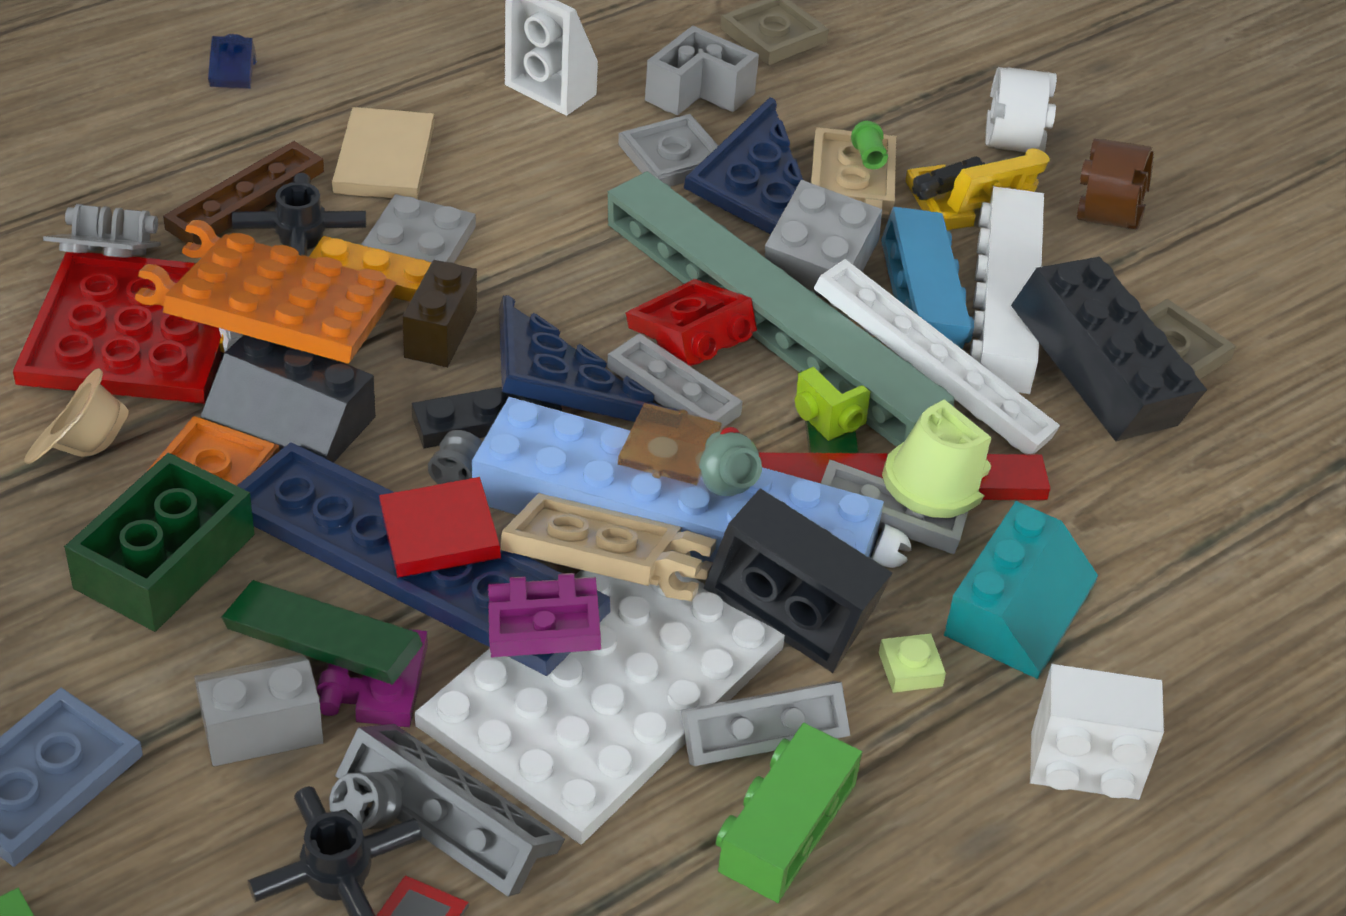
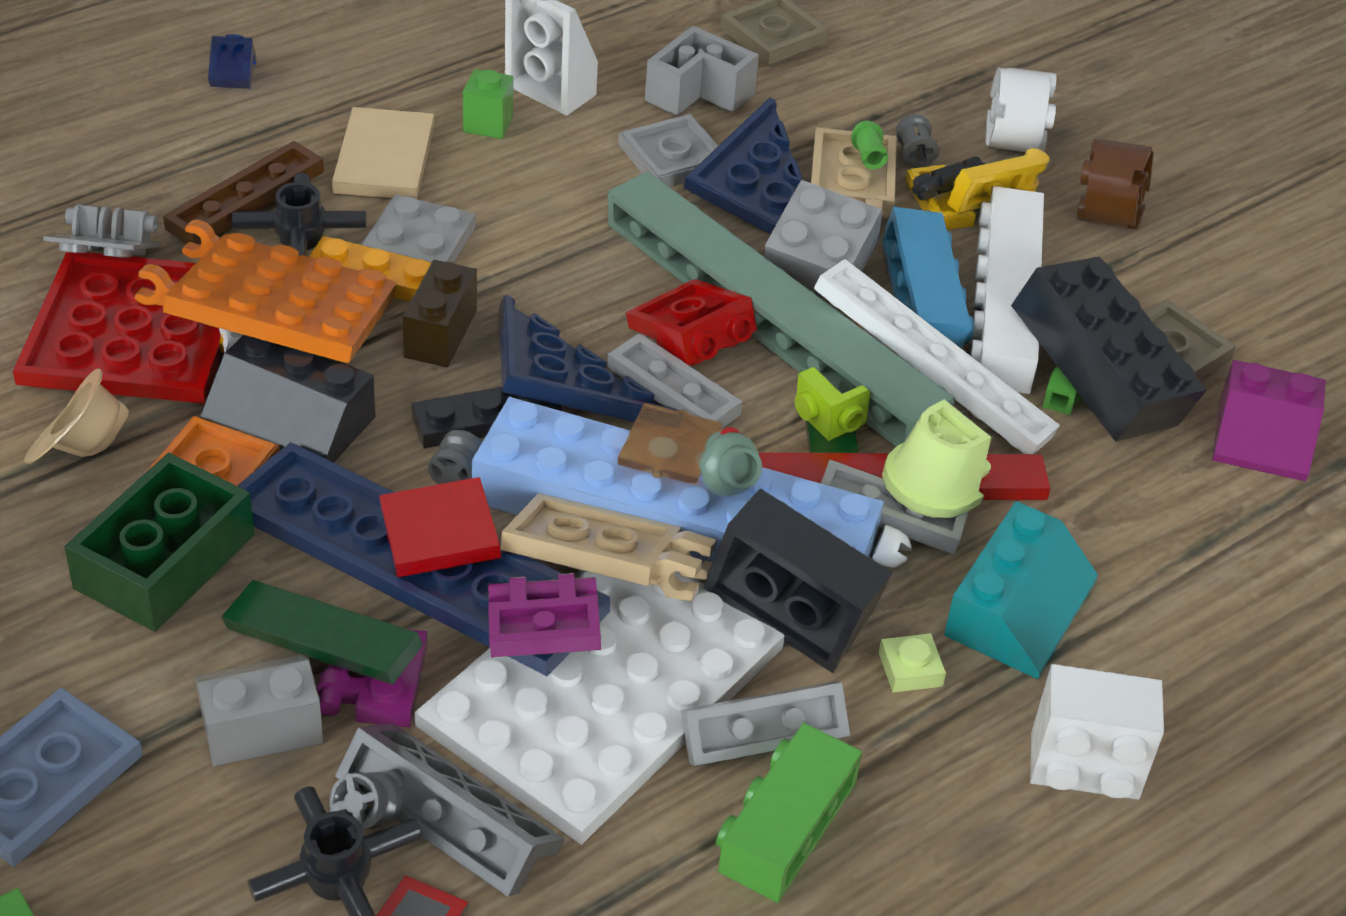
(488, 103): none -> bright green brick
(906, 136): none -> dark grey bush
(1060, 393): none -> bright green piece
(1269, 420): none -> magenta slope

